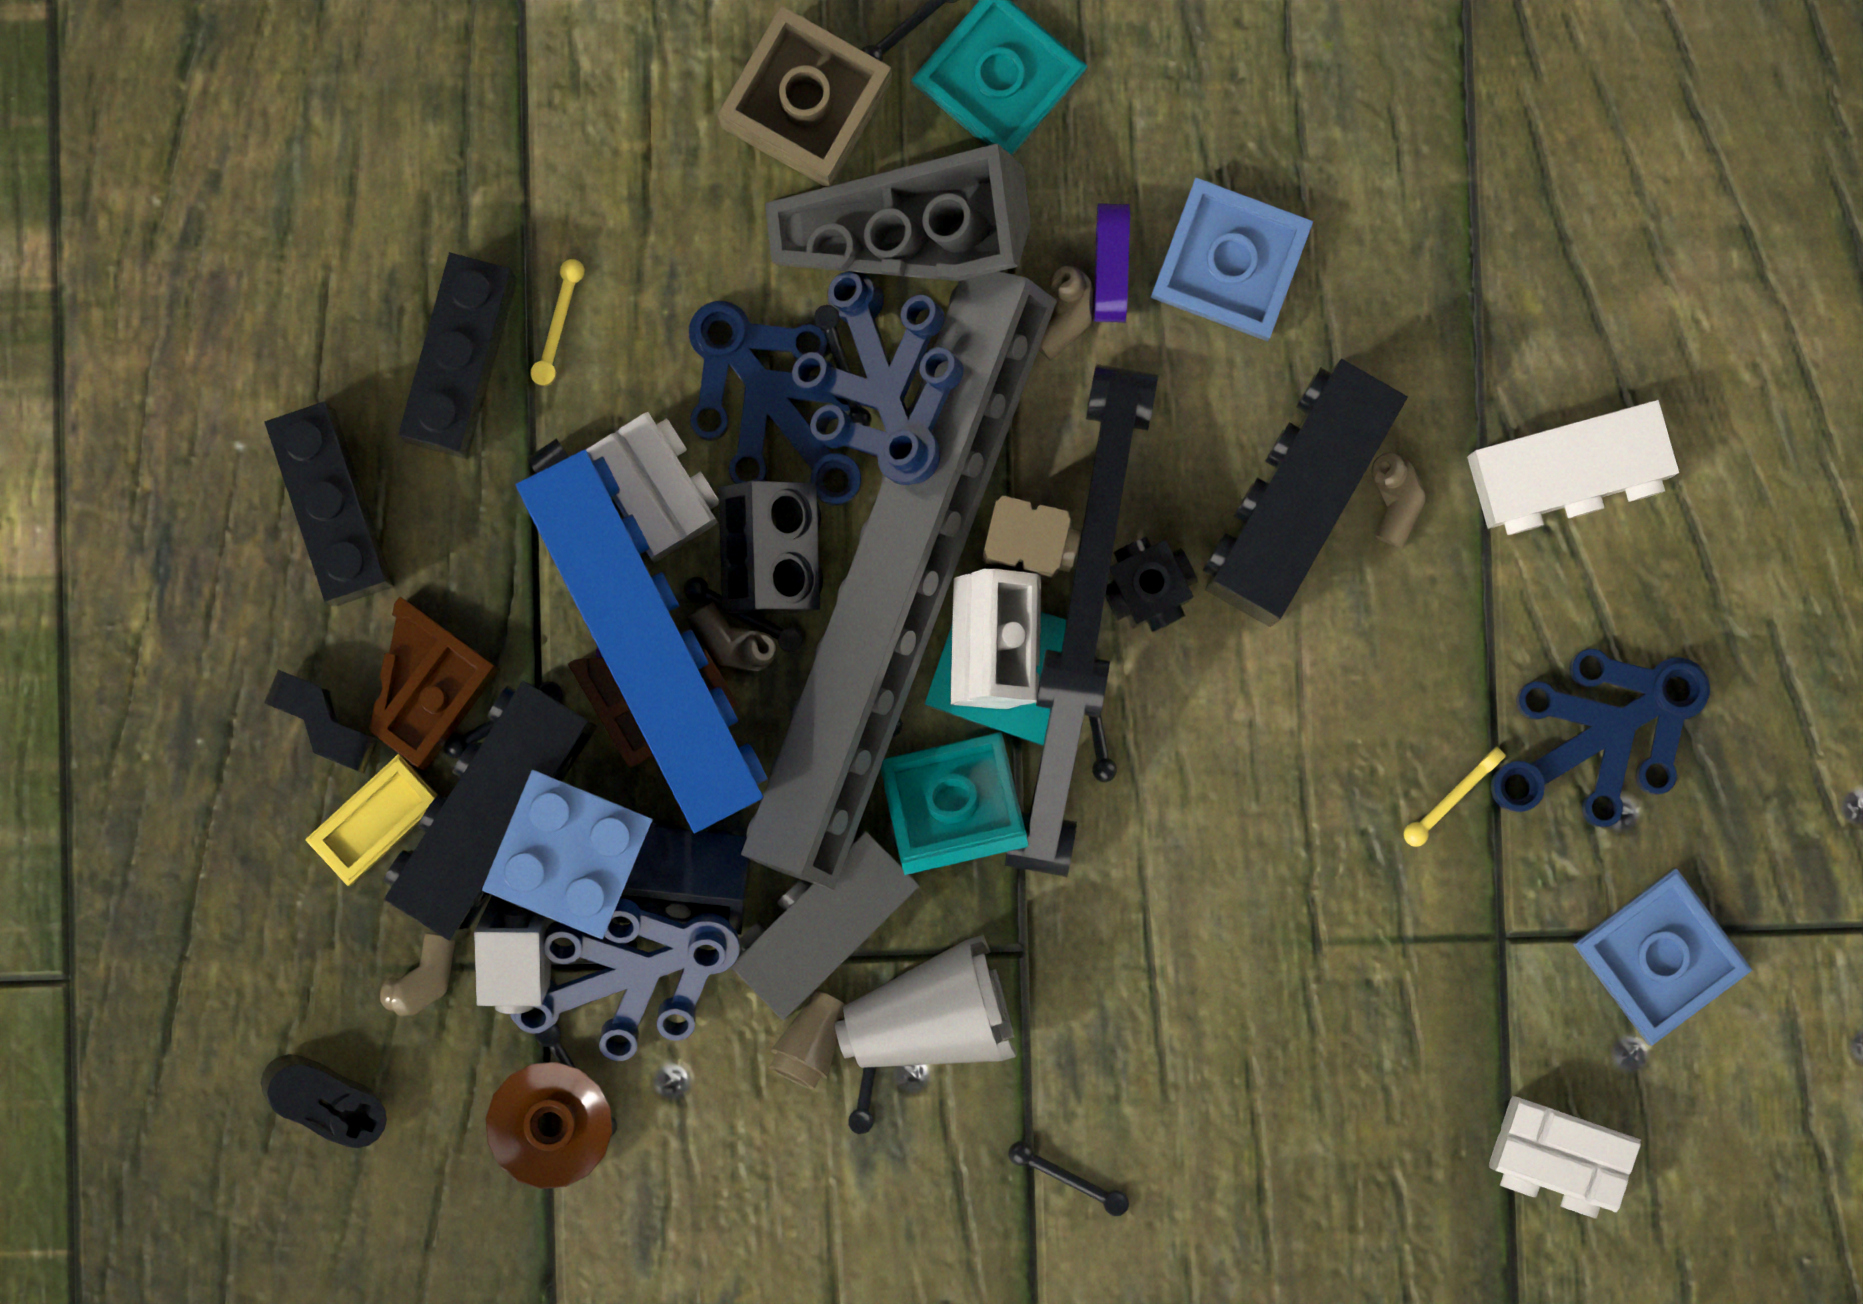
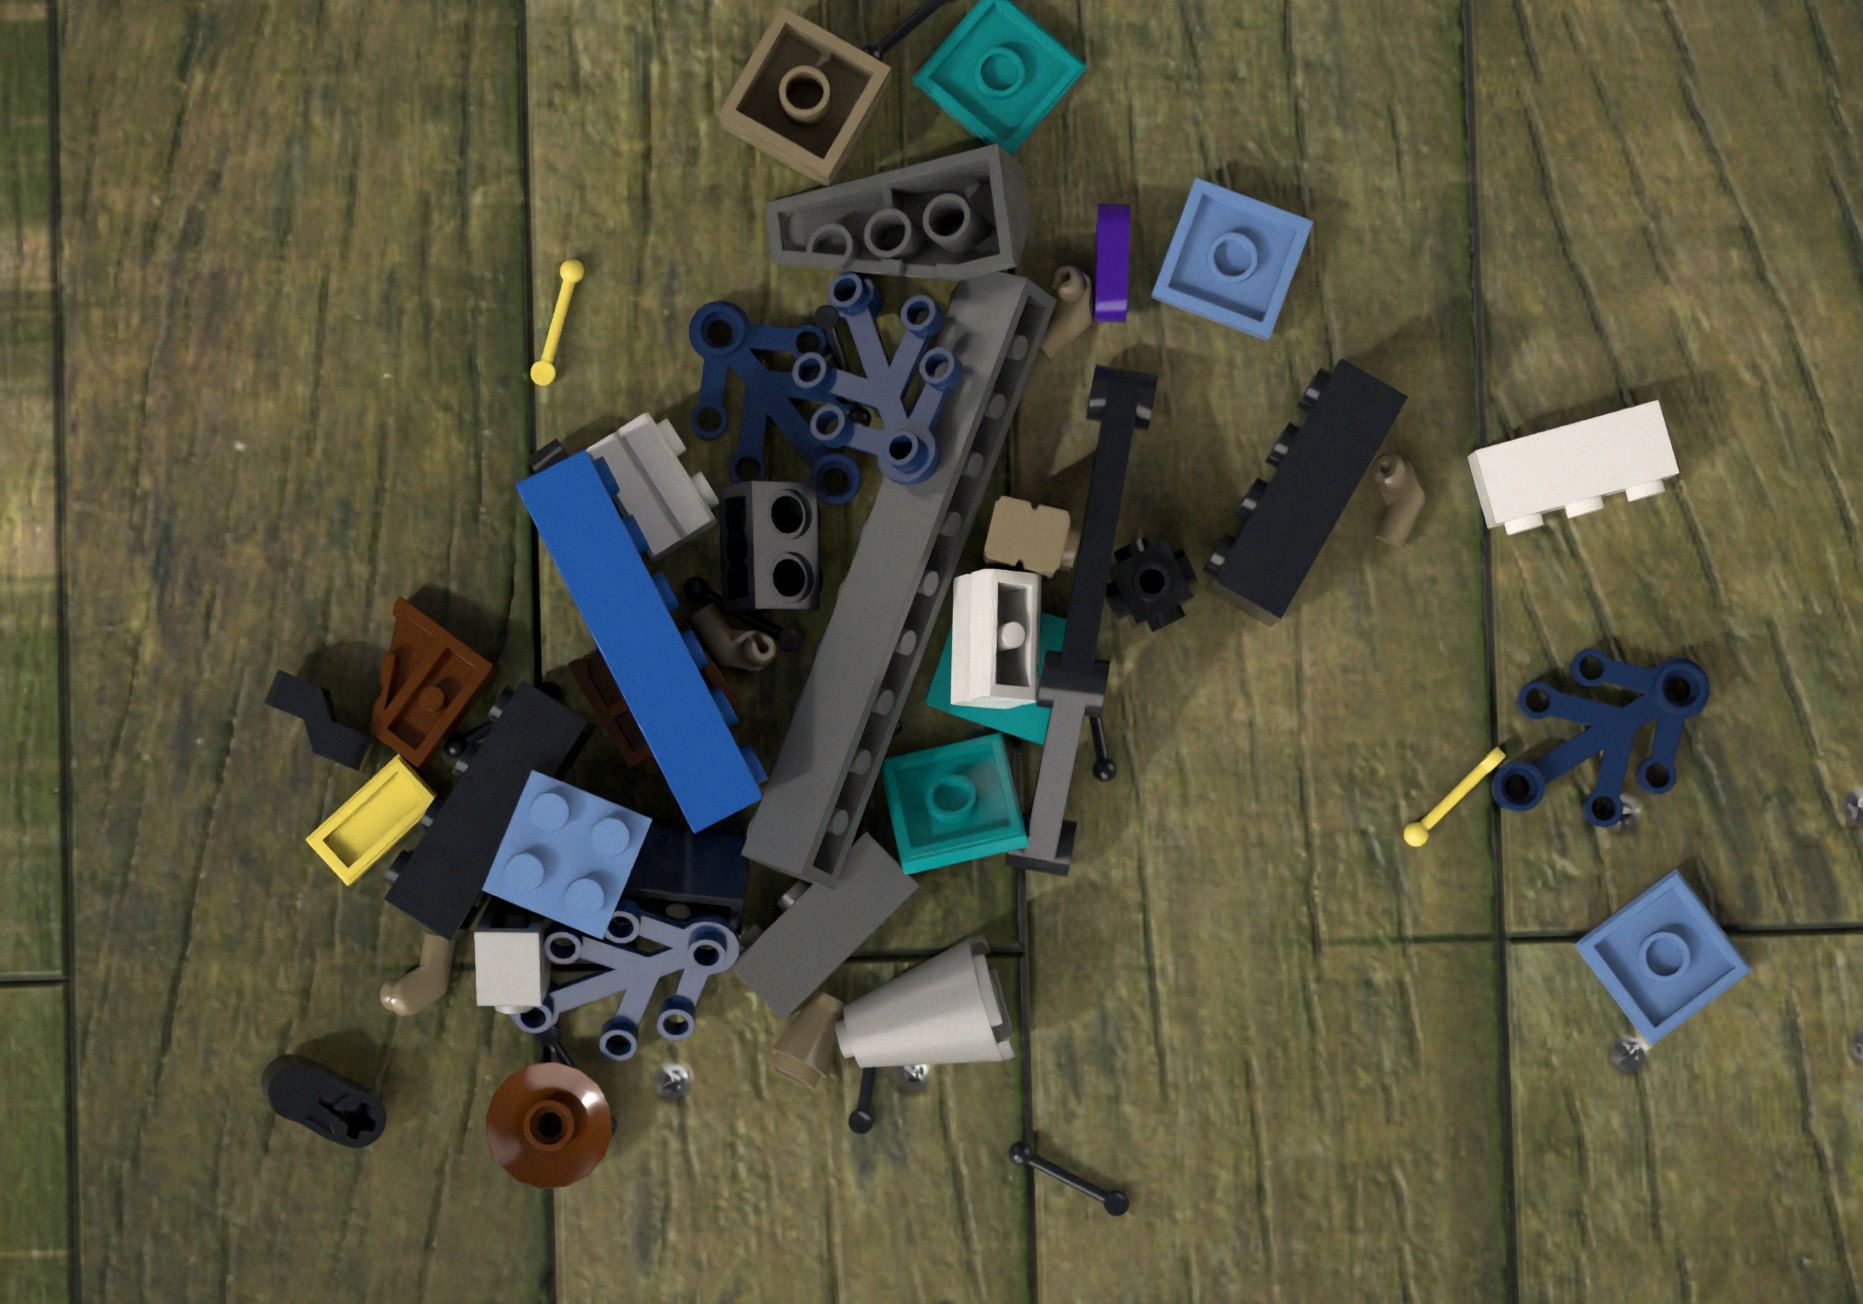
(329, 504): black brick -> none
(458, 355): black brick -> none
(1563, 1155): white brick -> none

